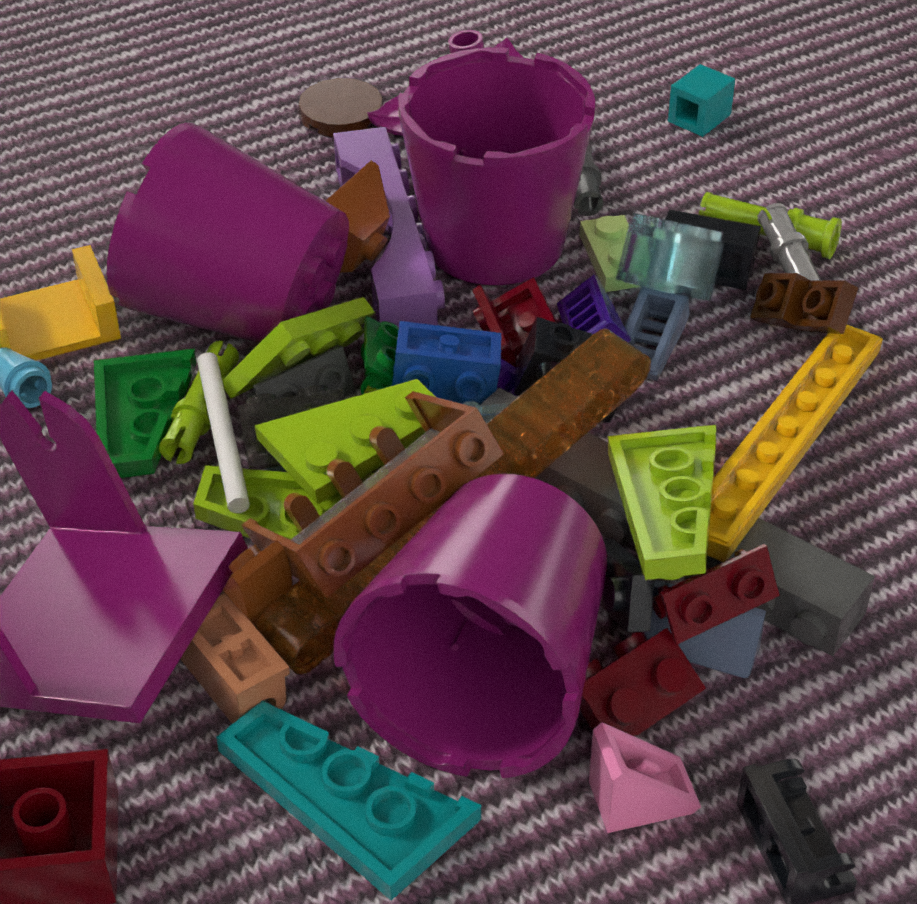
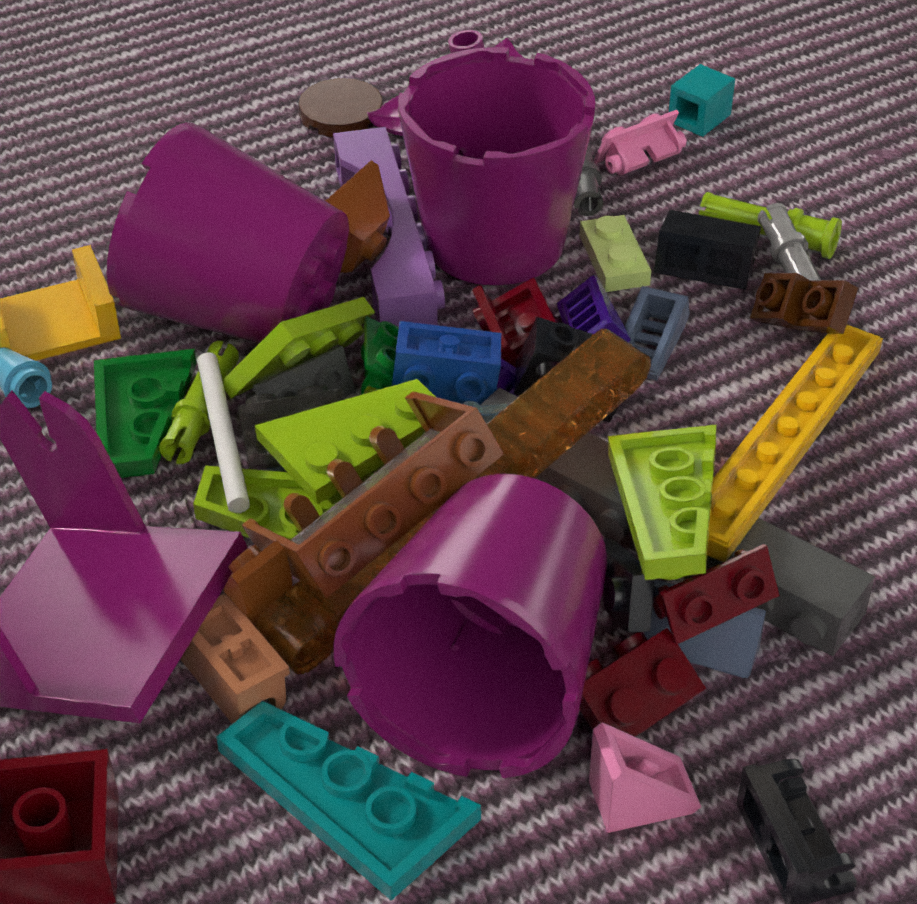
(625, 148): none -> bright pink hinge
(670, 256): clear light blue brick -> none

